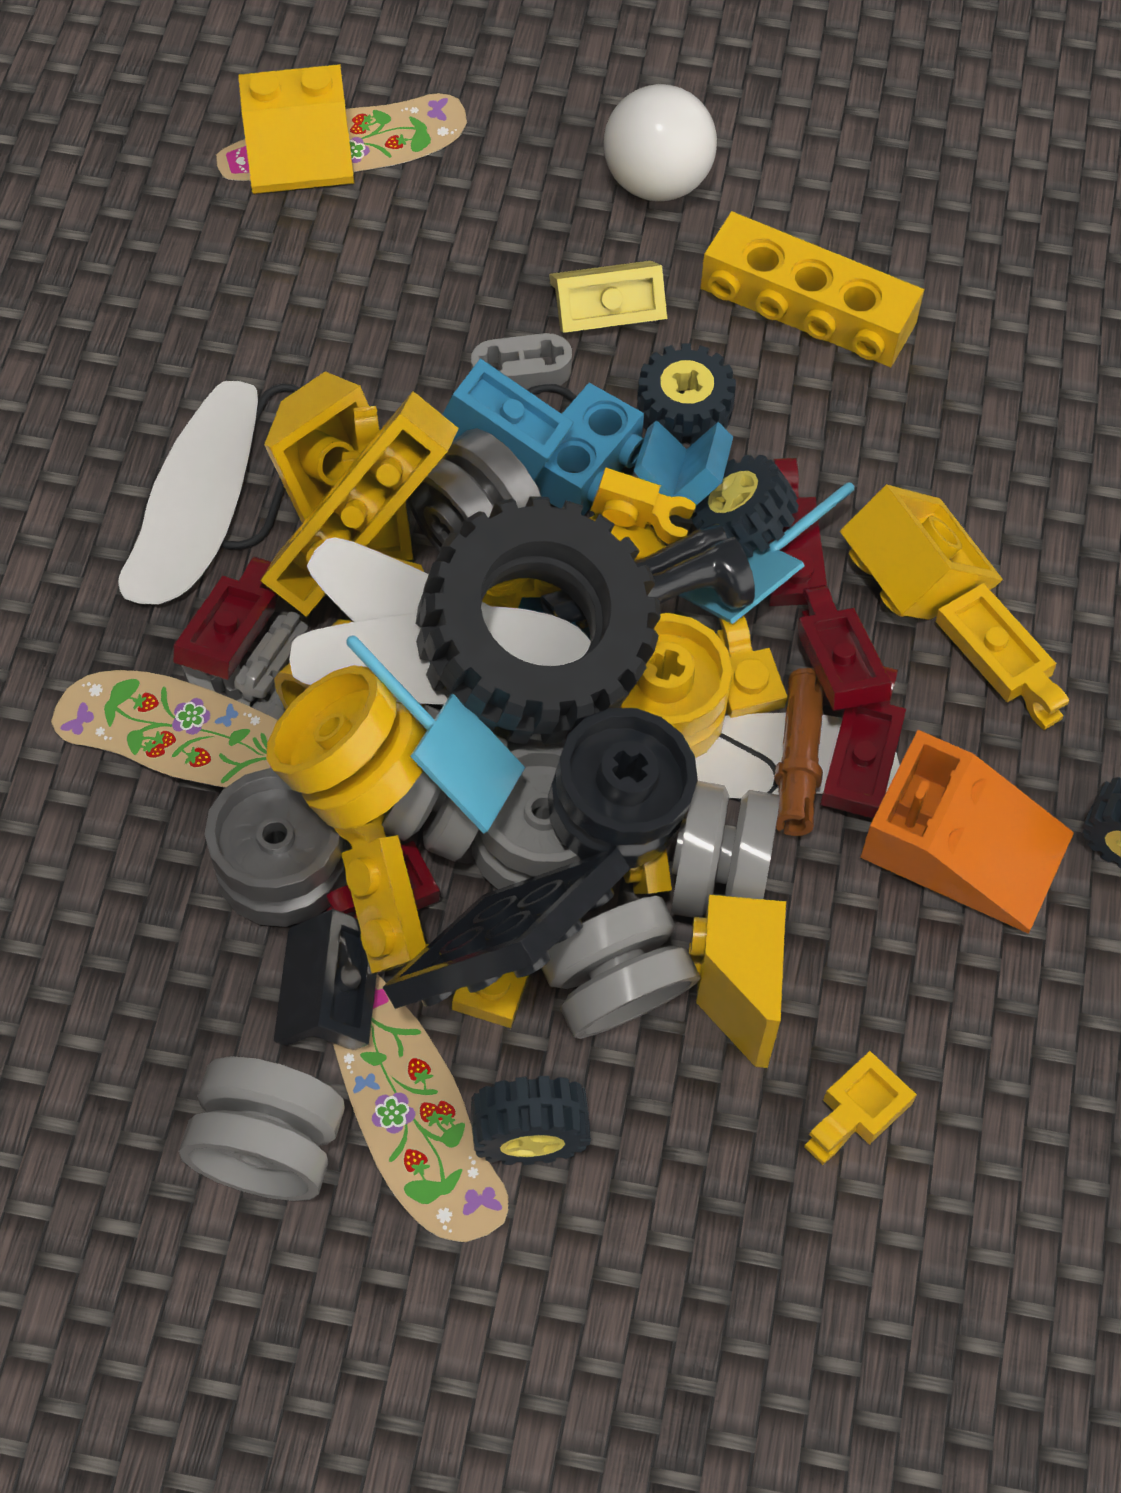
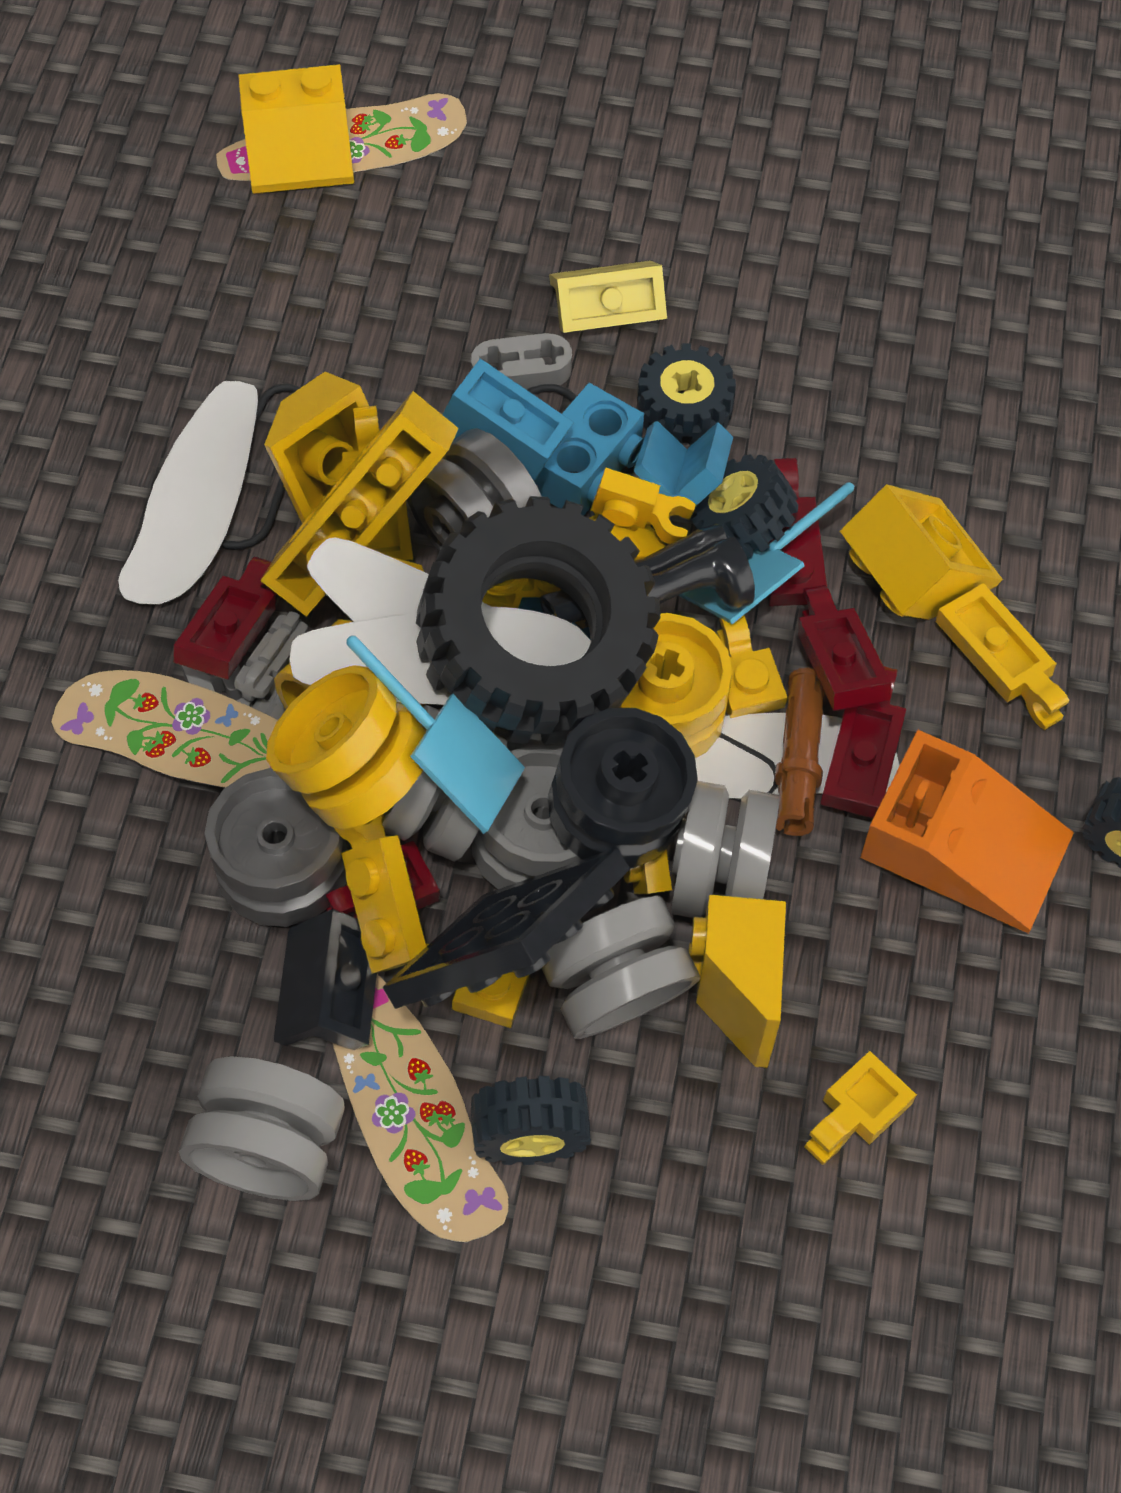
(660, 142): white piece -> none
(811, 289): yellow brick -> none

